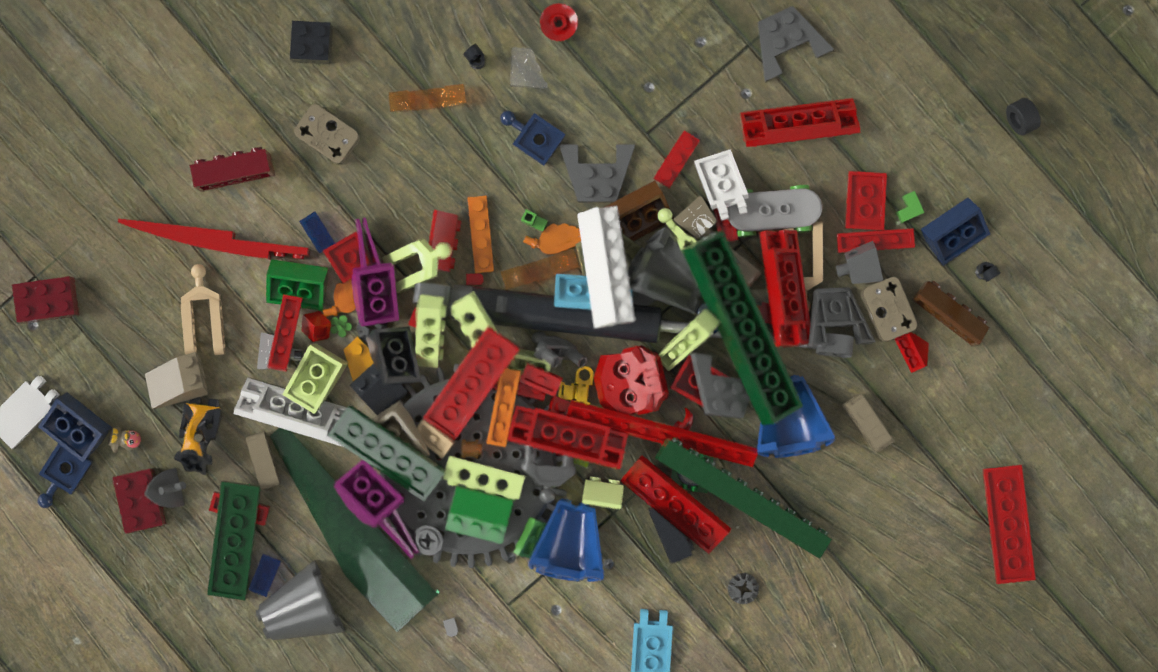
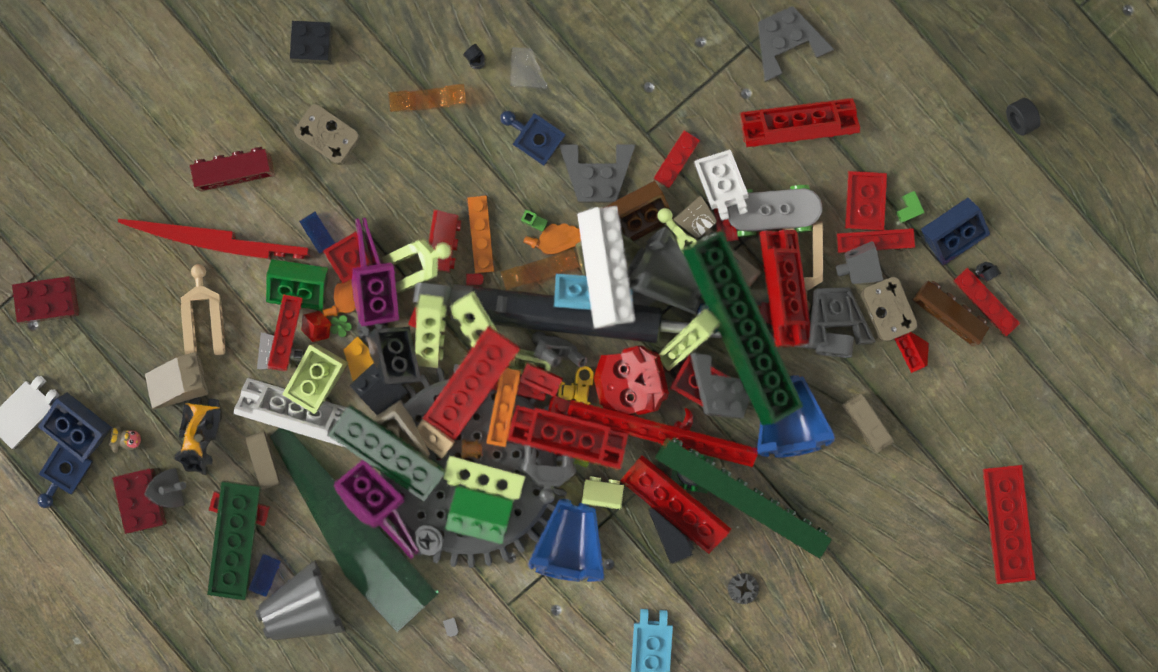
(529, 538): bright green plate -> none
(562, 13): red dish -> none
(986, 302): none -> red plate

